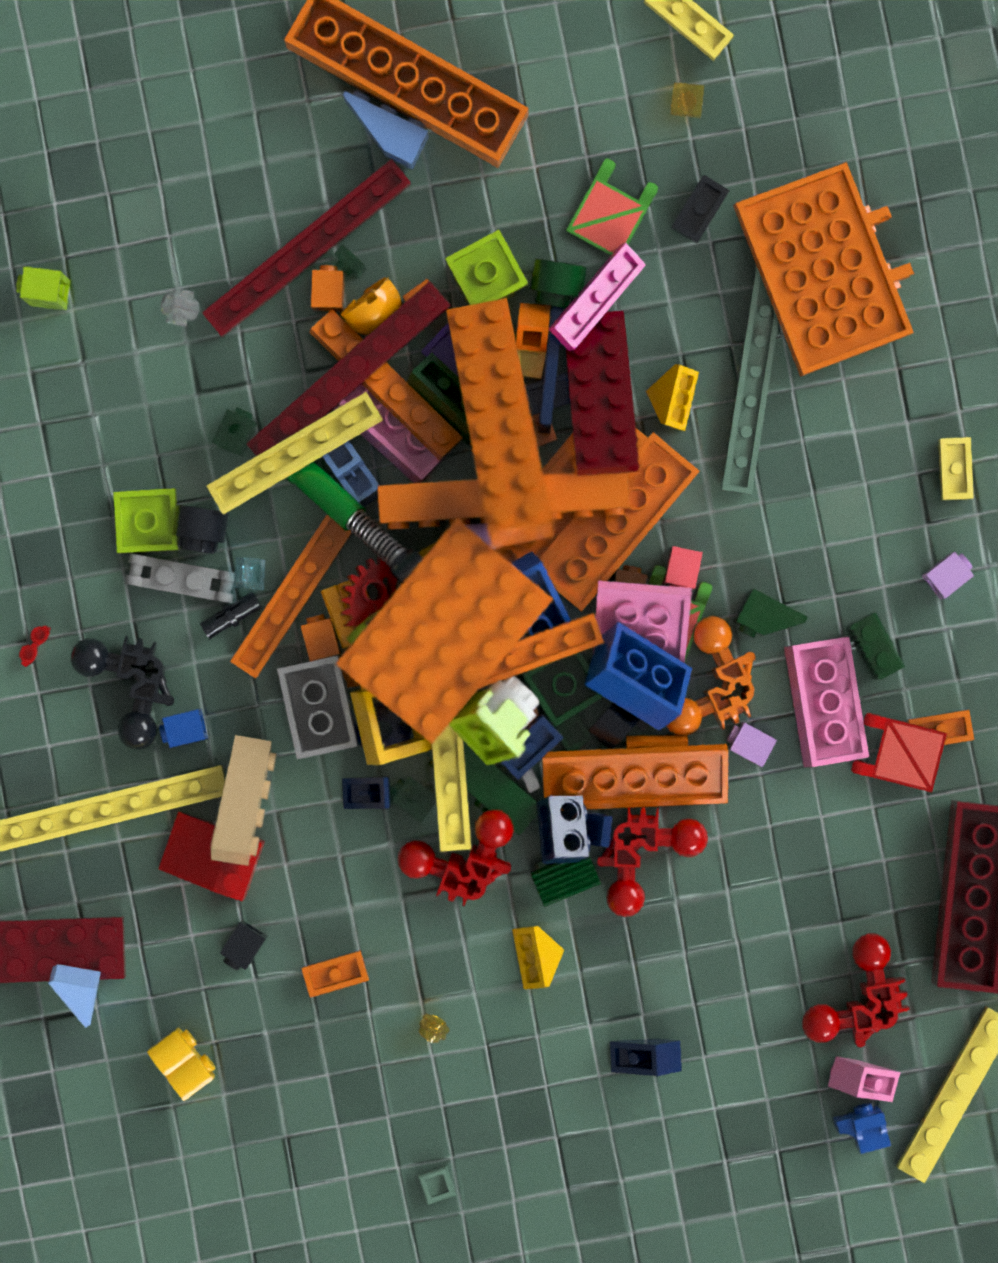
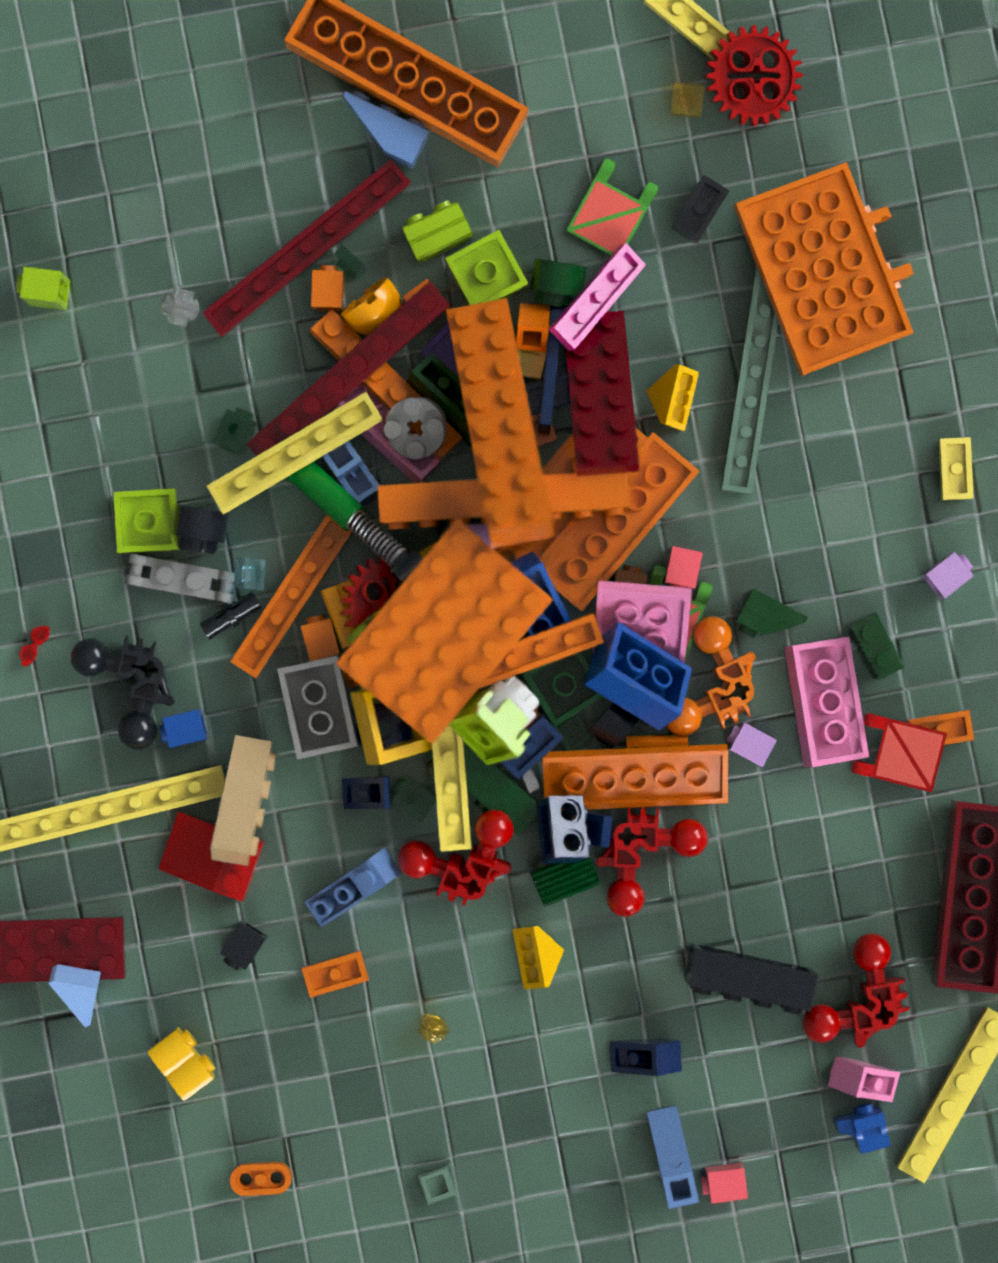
(261, 1178): none -> orange plate
(353, 887): none -> medium blue slope
(433, 427): none -> light grey plate
(437, 231): none -> lime brick
(672, 1157): none -> medium blue slope
(724, 1183): none -> coral brick
(750, 977): none -> black brick
(754, 103): none -> red gear

